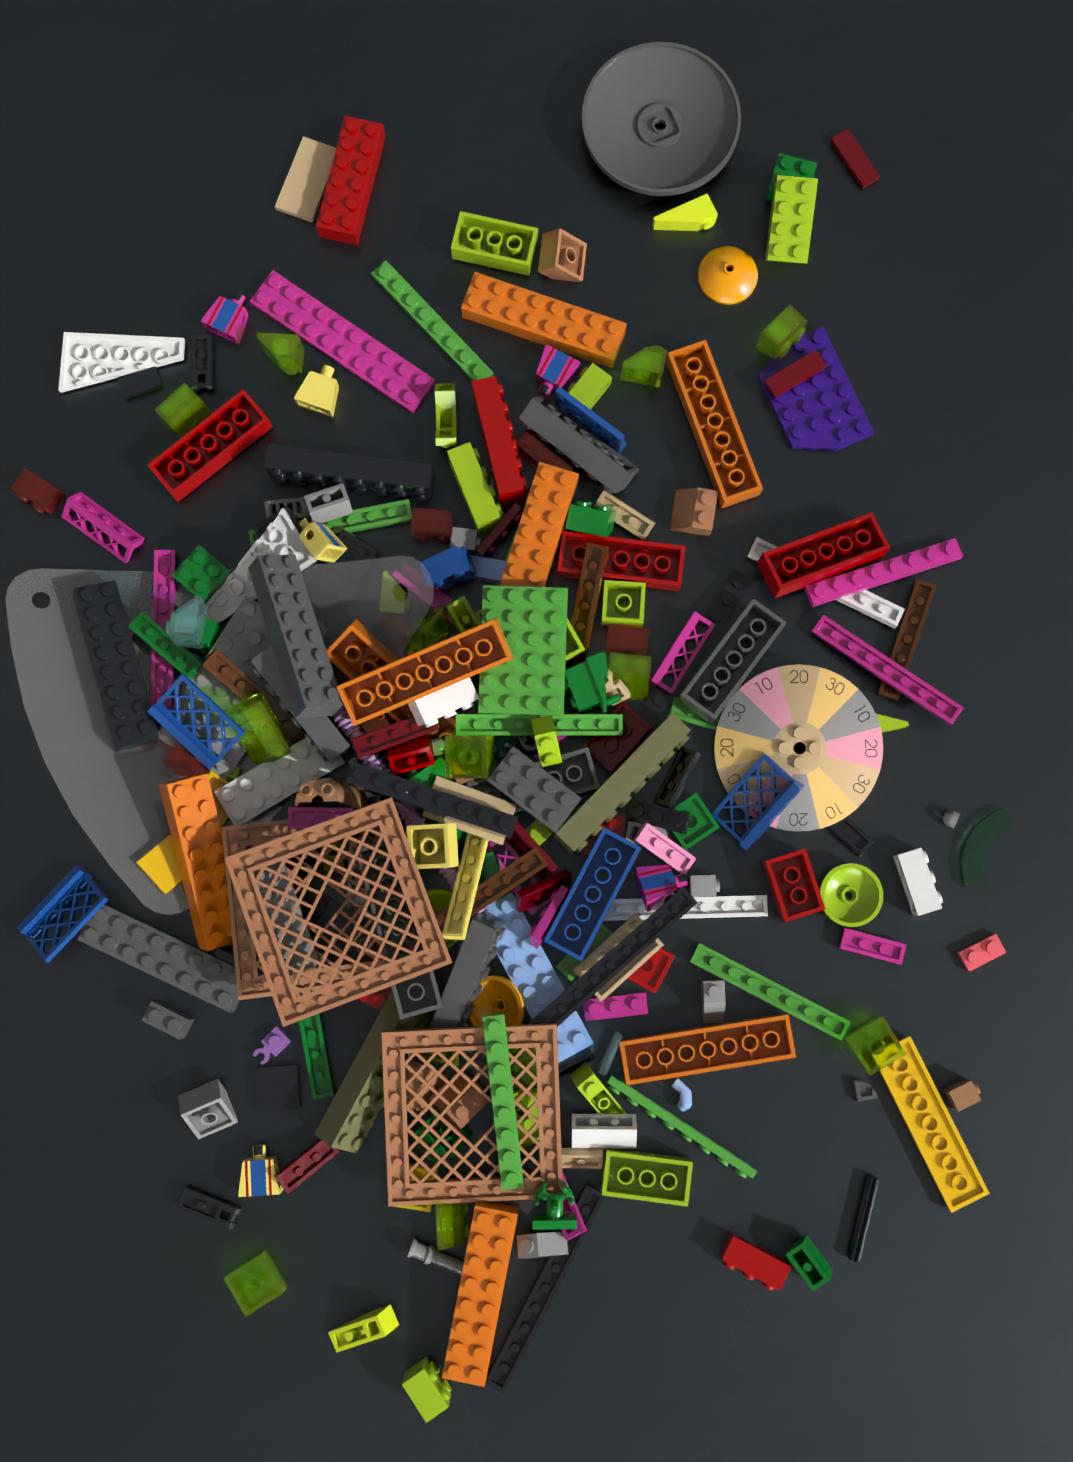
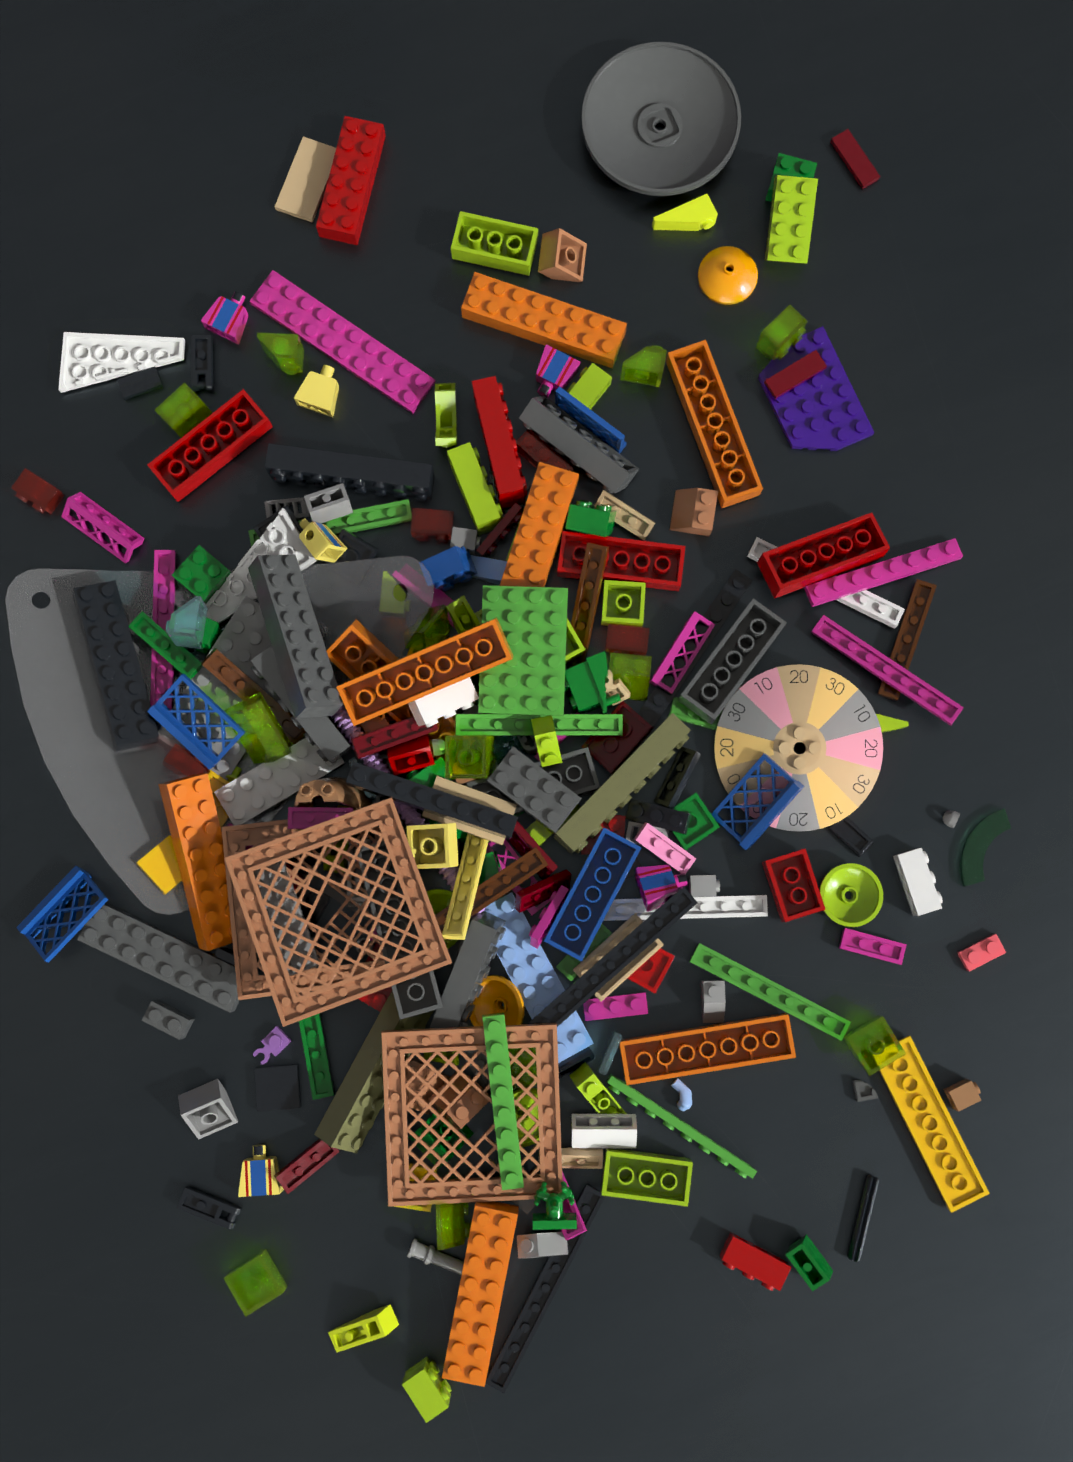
(431, 322): bright green plate -> none

